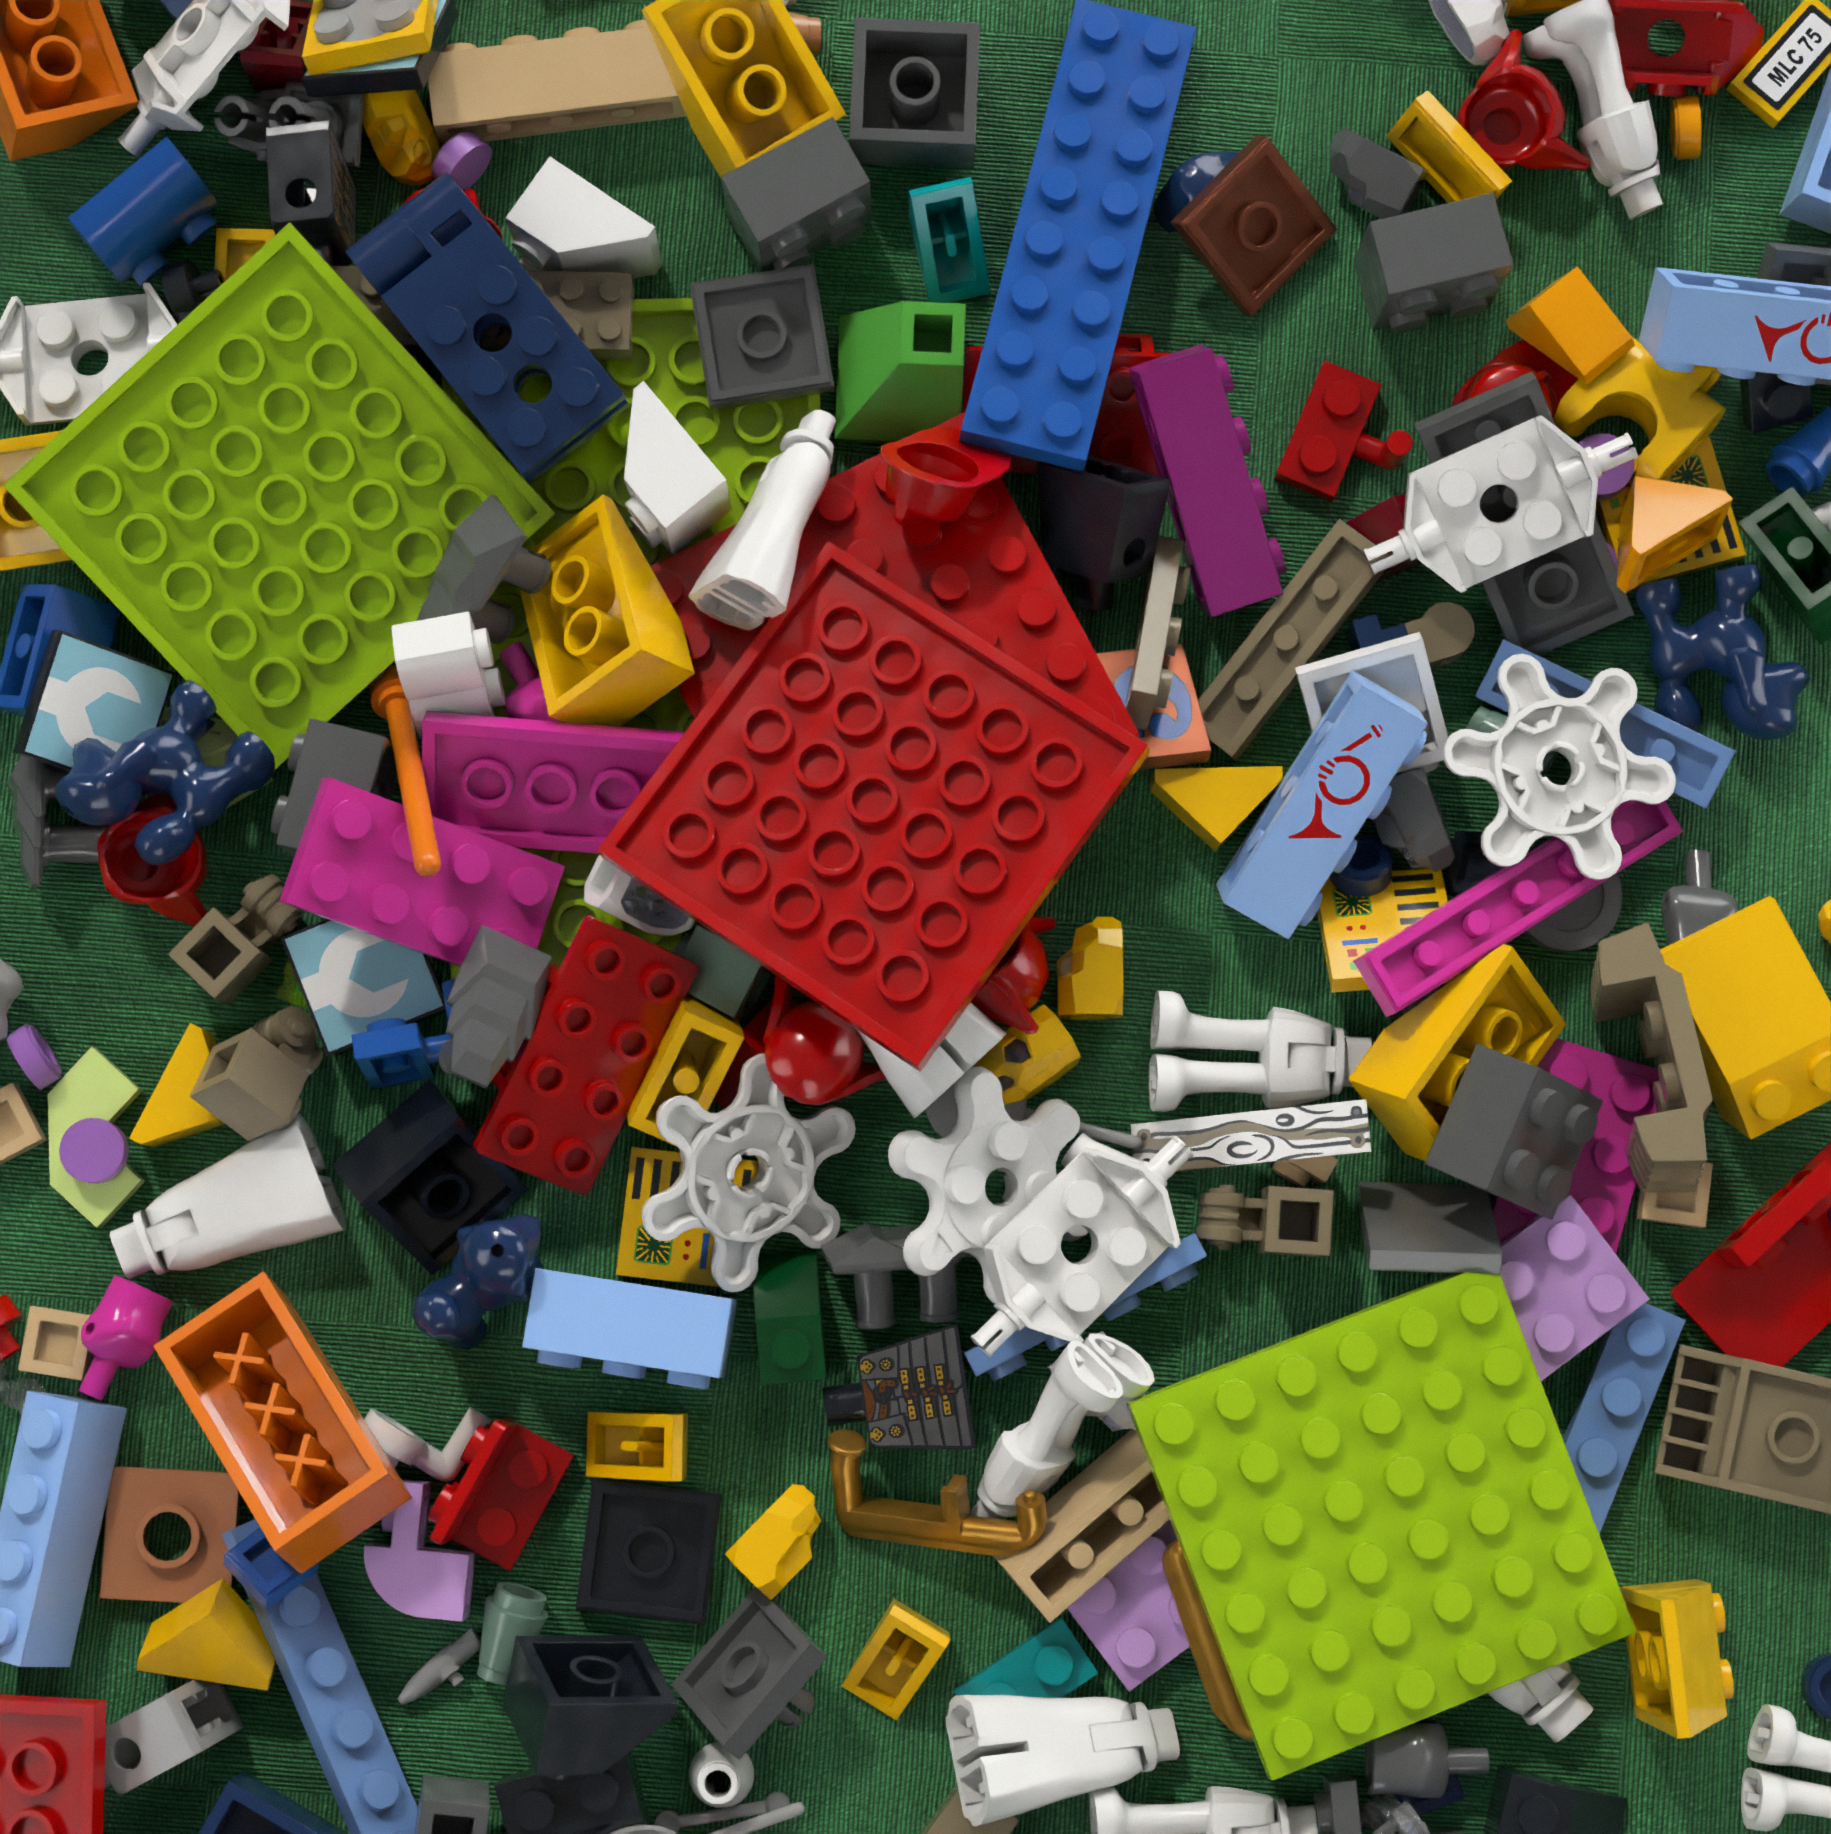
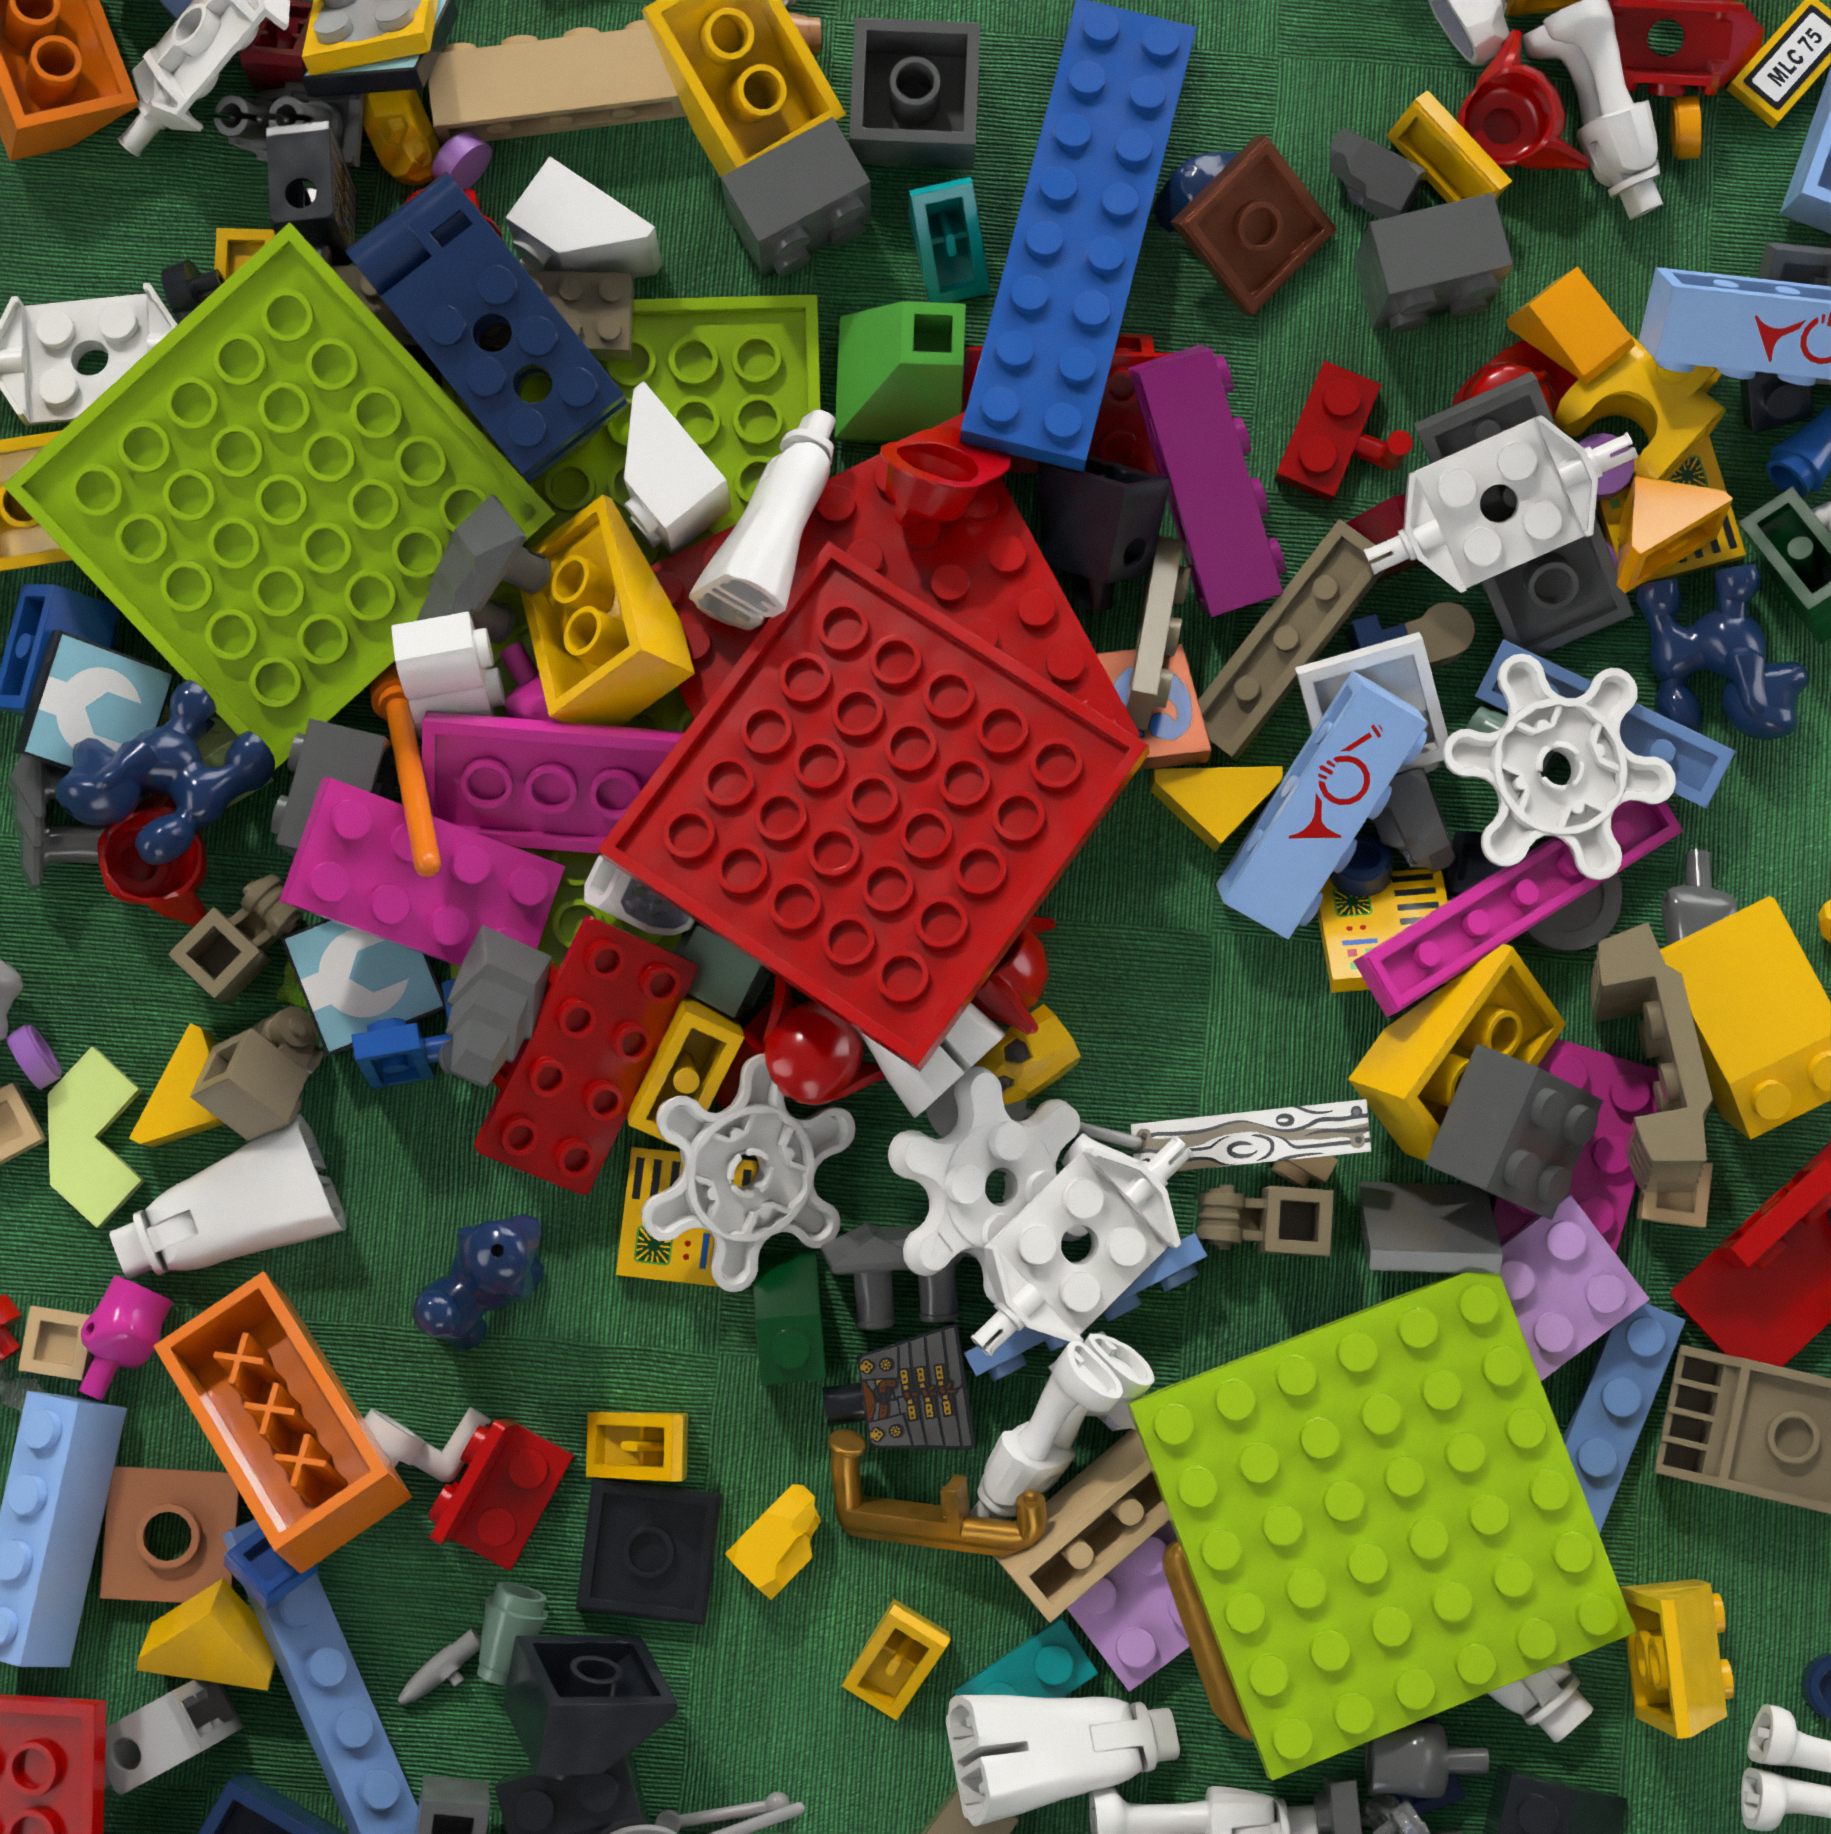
(94, 1150): medium lavender tile -> none
(145, 214): blue brick -> none
(417, 1577): lavender brick -> none
(426, 1177): black slope -> none
(629, 1327): light blue brick -> none
(713, 1758): white cone -> none
(751, 1674): dark grey tile -> none
(762, 337): dark grey tile -> none
(1092, 973): yellow rock -> none
(1296, 1063): white piece -> none

